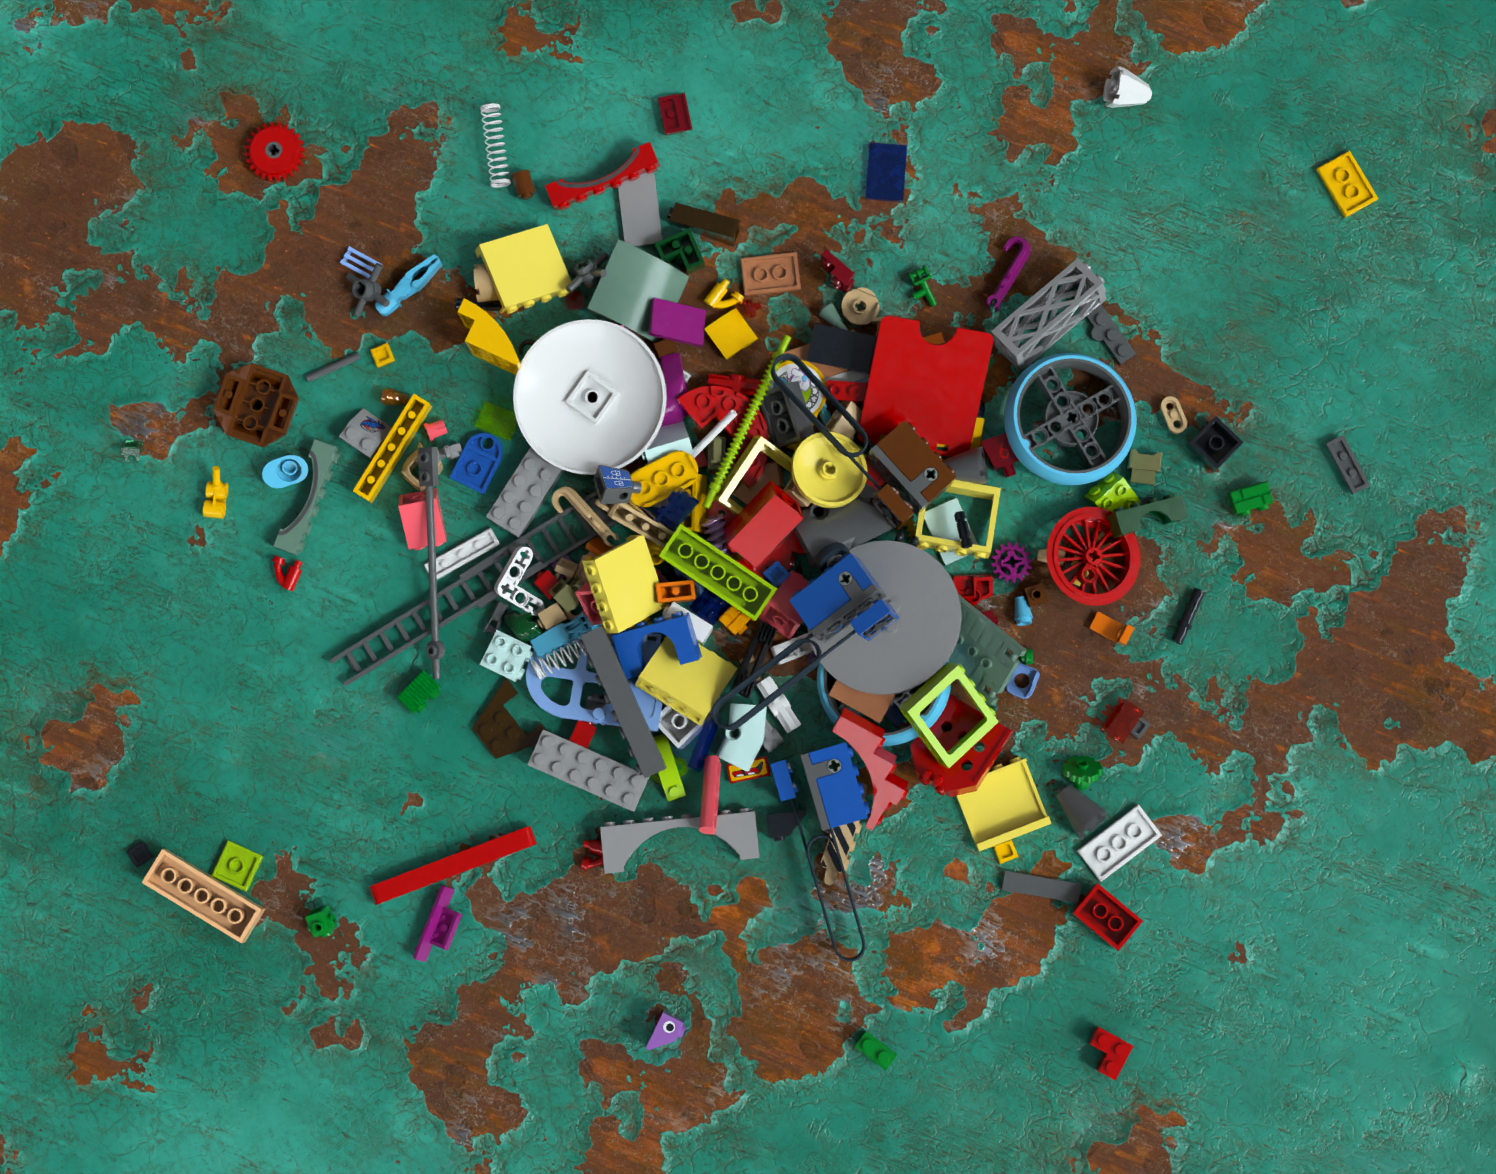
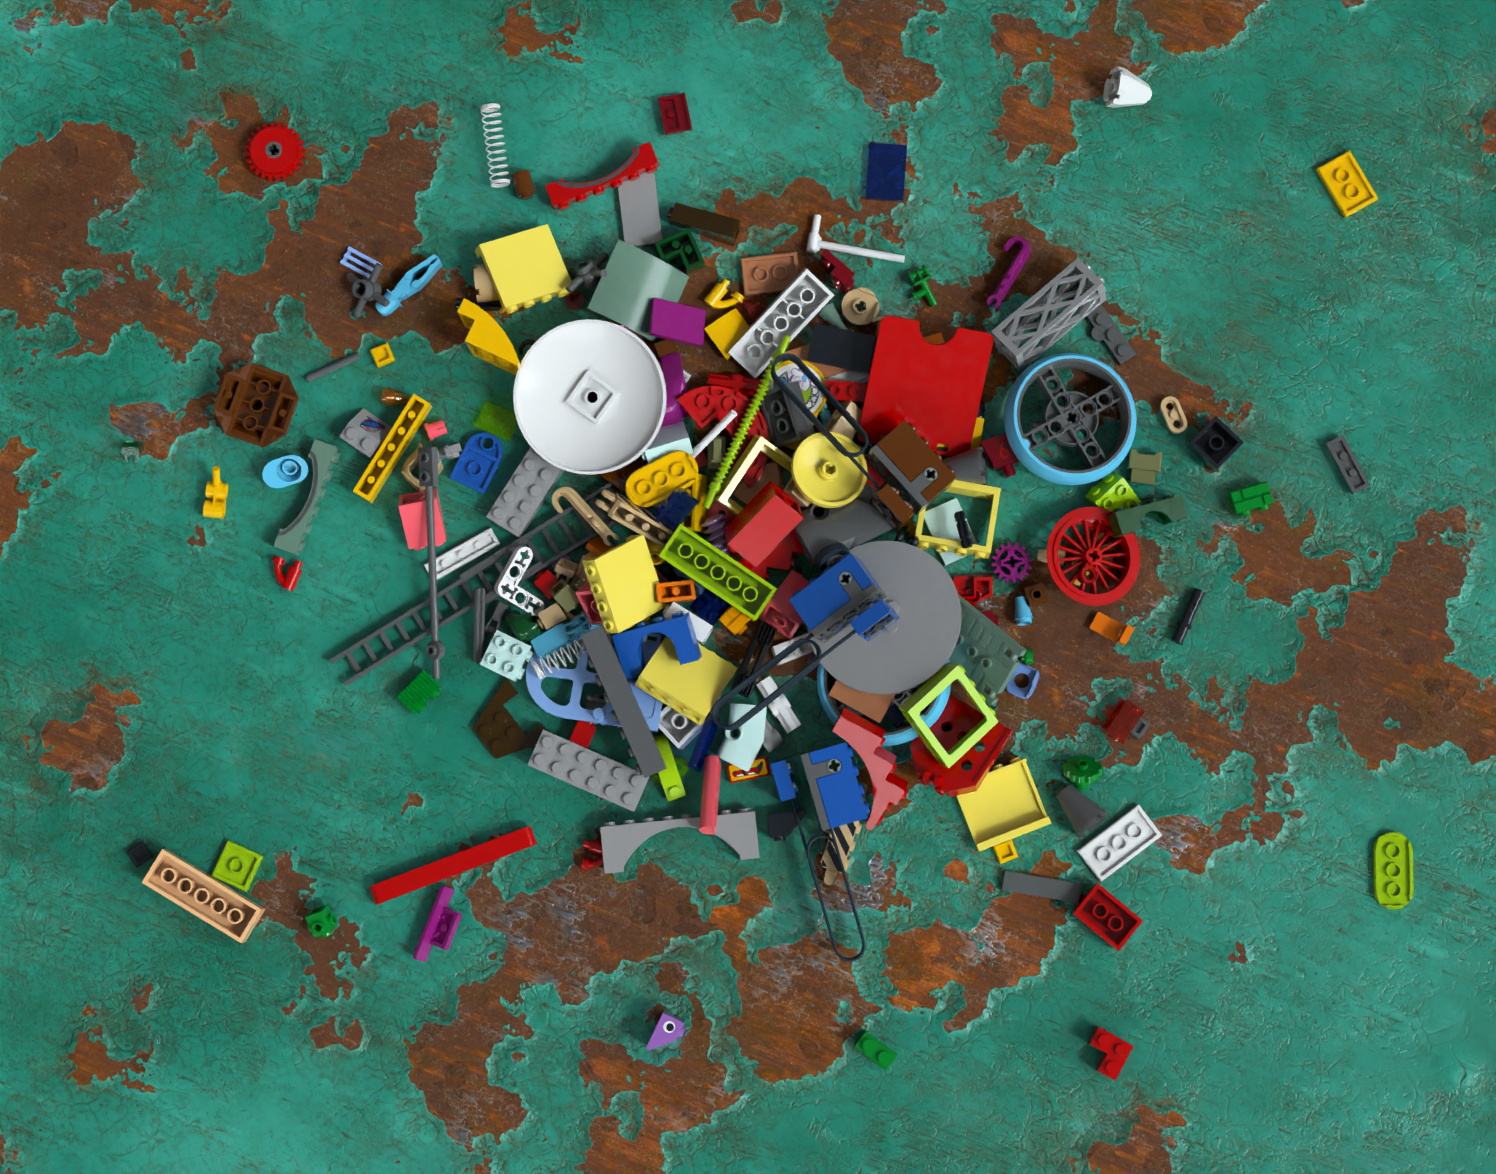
(479, 621): none -> dark grey axle
(614, 485): dark grey torso -> none
(776, 574): blue tile -> none
(784, 316): none -> white slope
(815, 243): none -> white bar
(1393, 870): none -> lime tile

